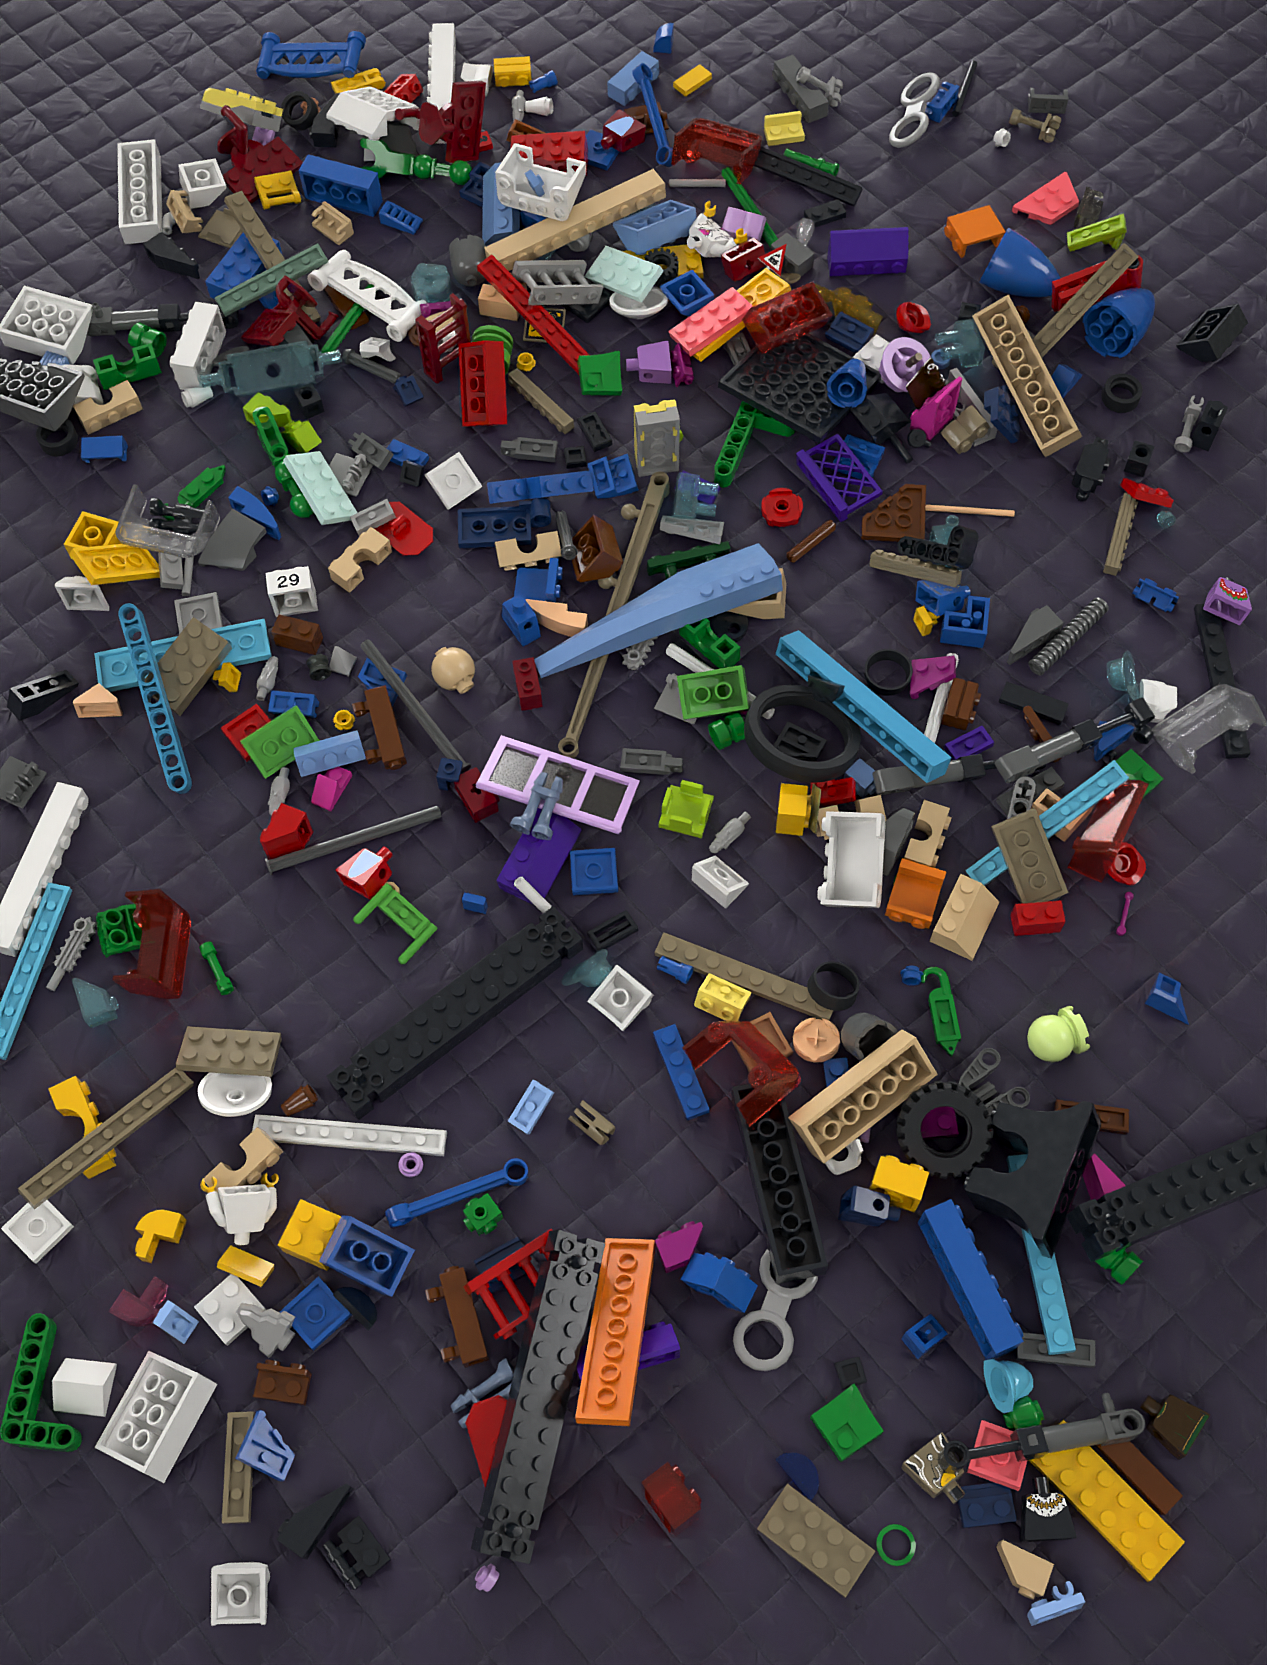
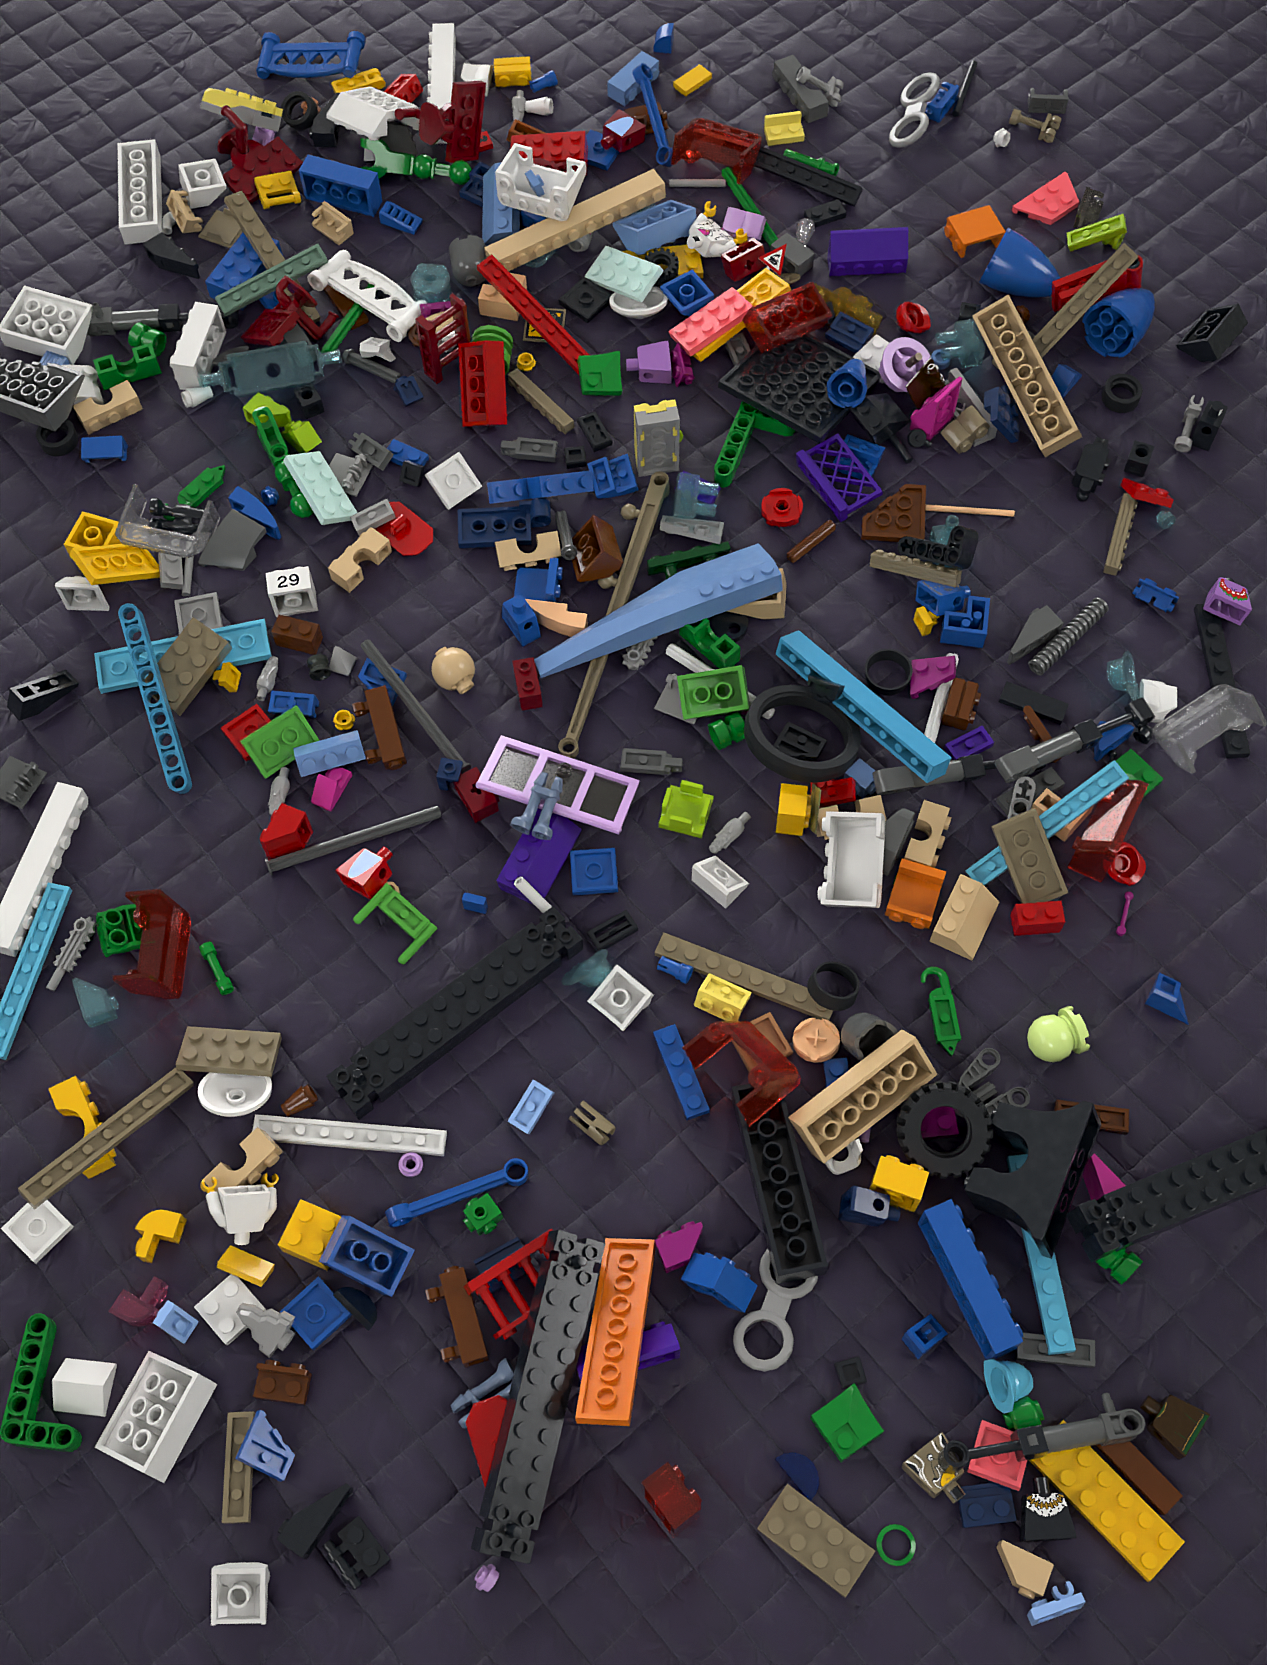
(97, 703): light nougat slope -> none
(557, 271): light grey fence -> none
(911, 975): blue plate -> none

